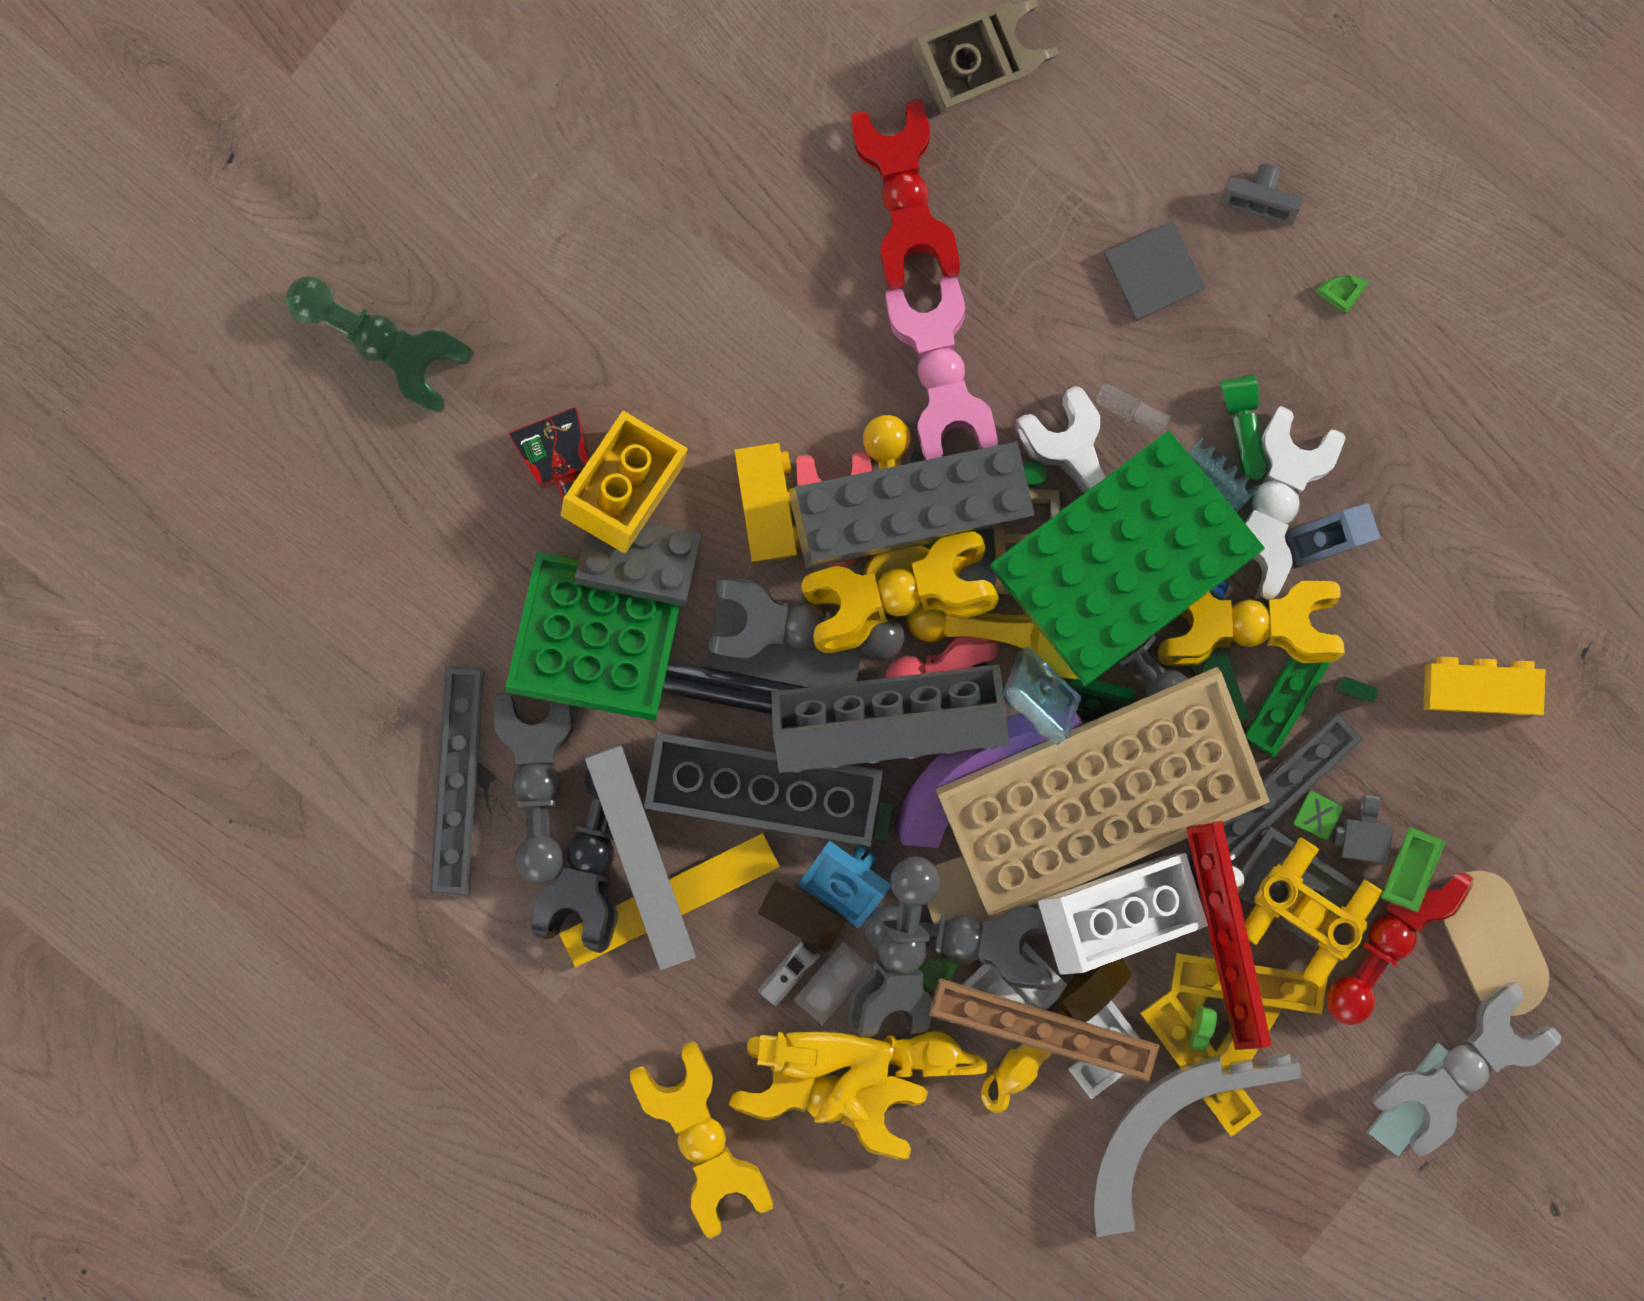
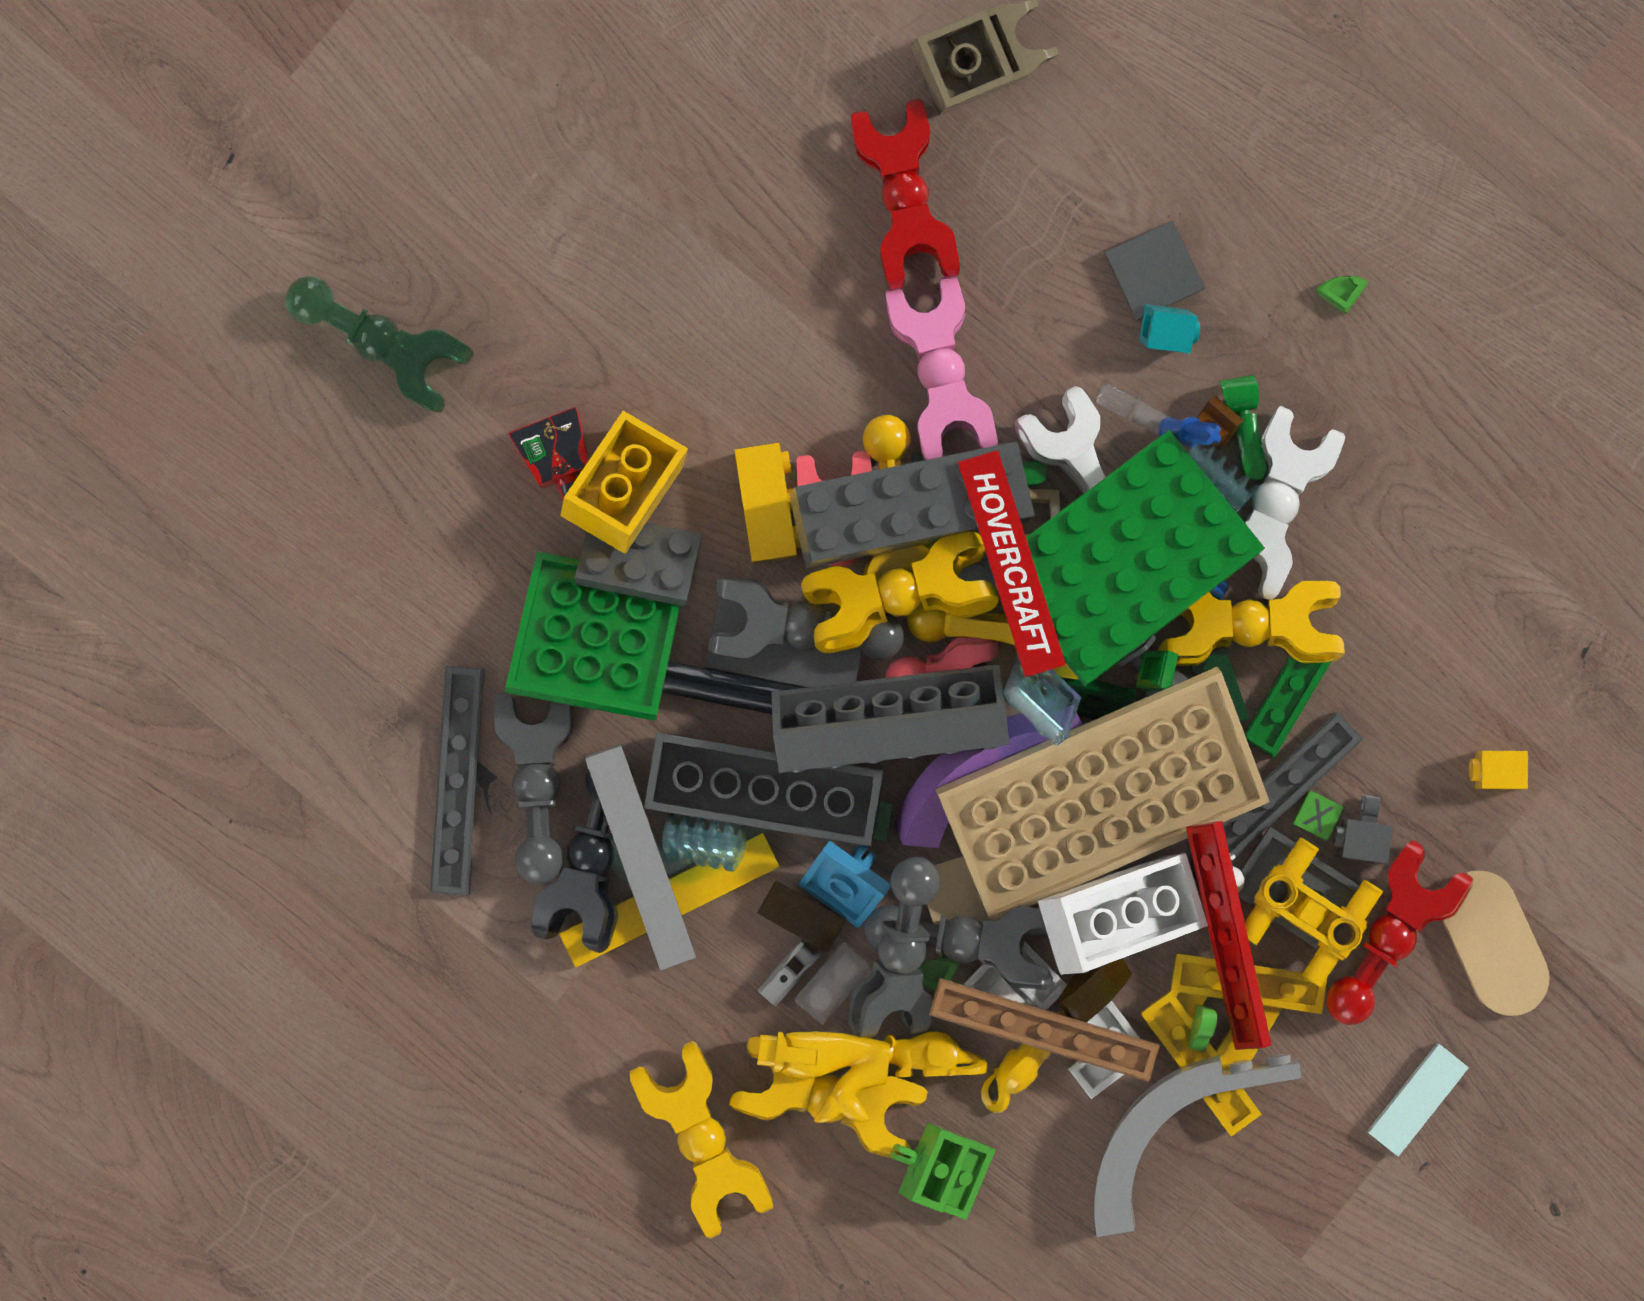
(703, 845): none -> clear light blue piece
(944, 1170): none -> bright green plate
(1011, 563): none -> red sticker
(1156, 670): none -> green tile
(1169, 329): none -> teal brick
(1191, 431): none -> blue axle
(1219, 413): none -> reddish brown tile
(1262, 196): dark grey tile -> none
(1333, 535): sand blue slope -> none
(1356, 690): dark green tile -> none
(1413, 869): bright green tile -> none
(1466, 1068): light grey piece -> none
(1484, 687): yellow brick -> none
(1499, 769): none -> yellow brick

